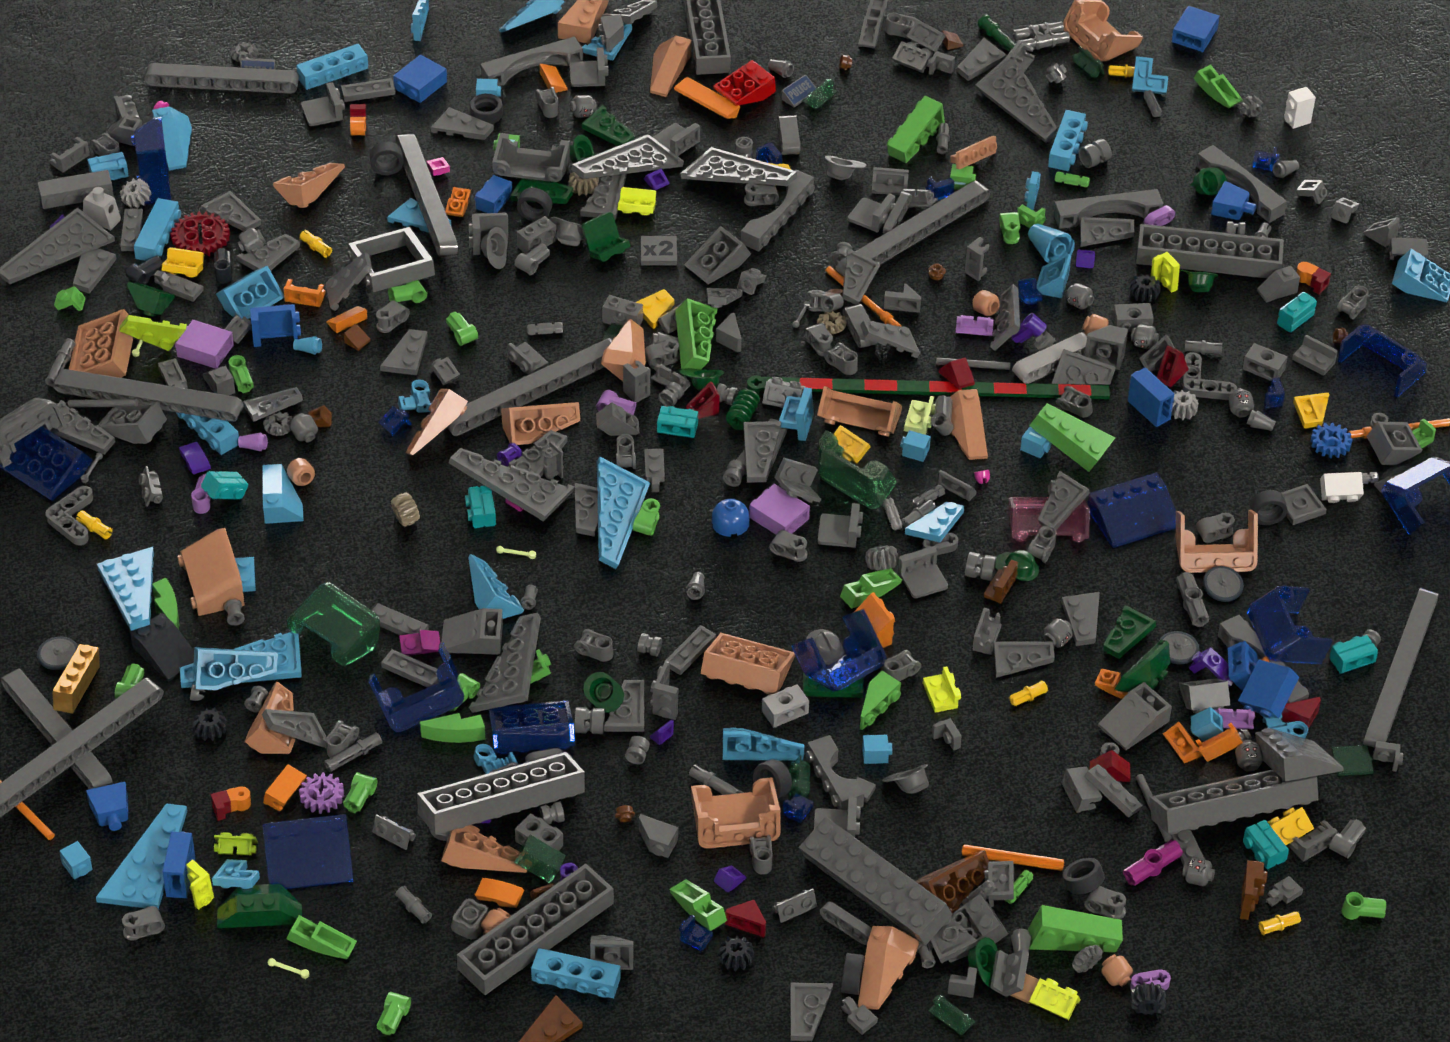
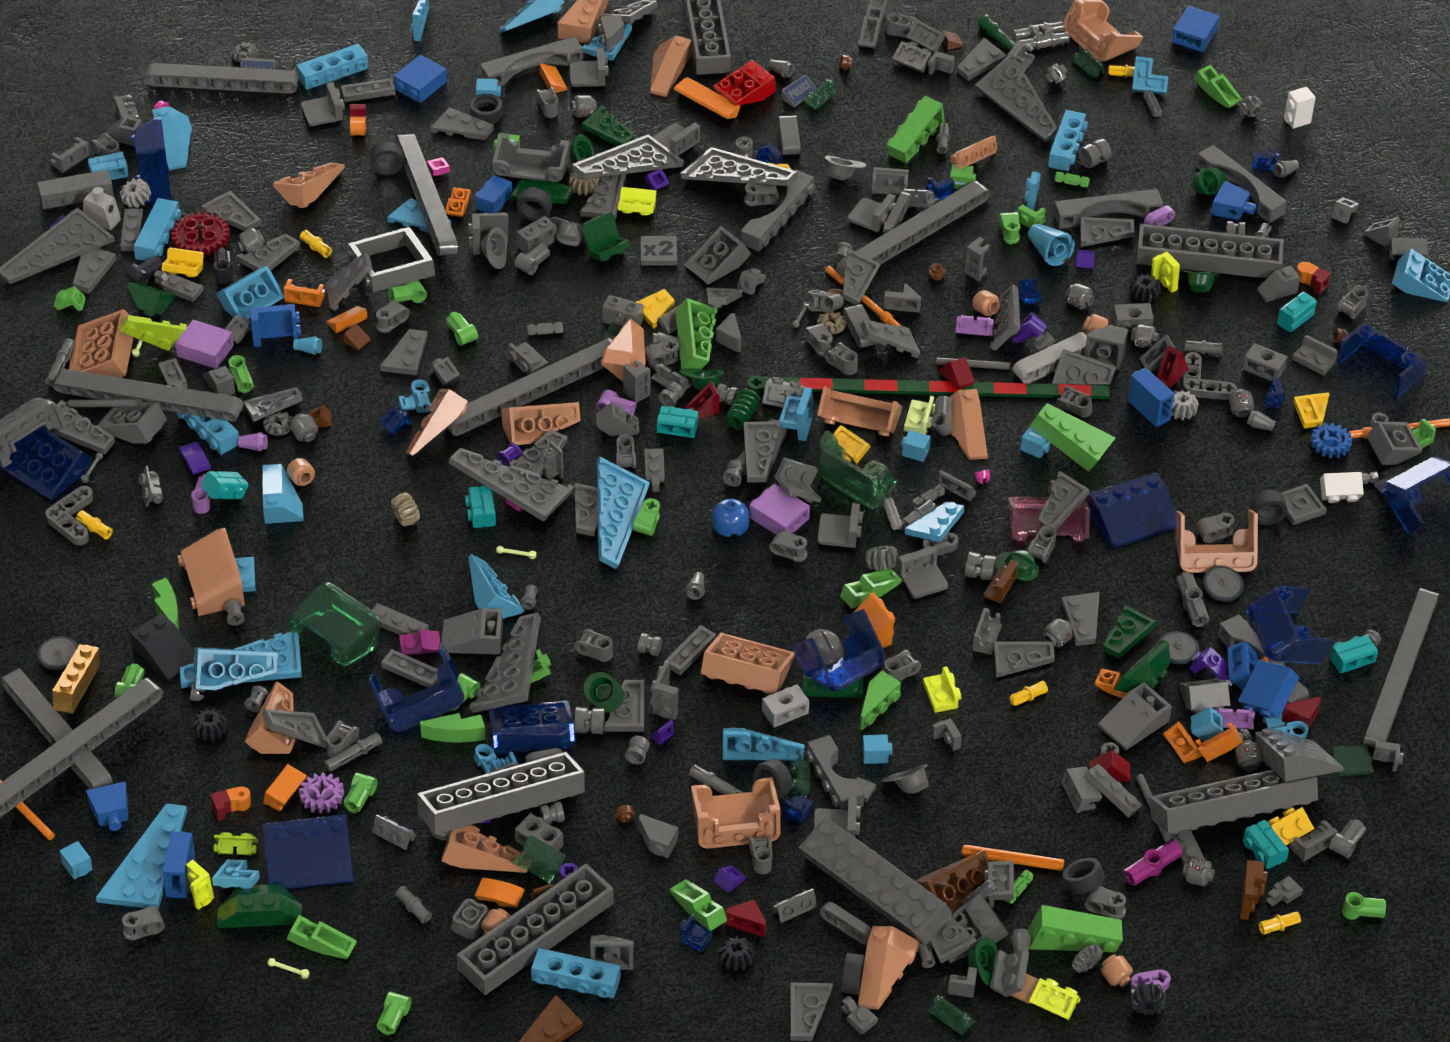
(130, 584): wing -> none
(1054, 277): dark azure slope -> none
(1313, 188): dark grey bracket -> none

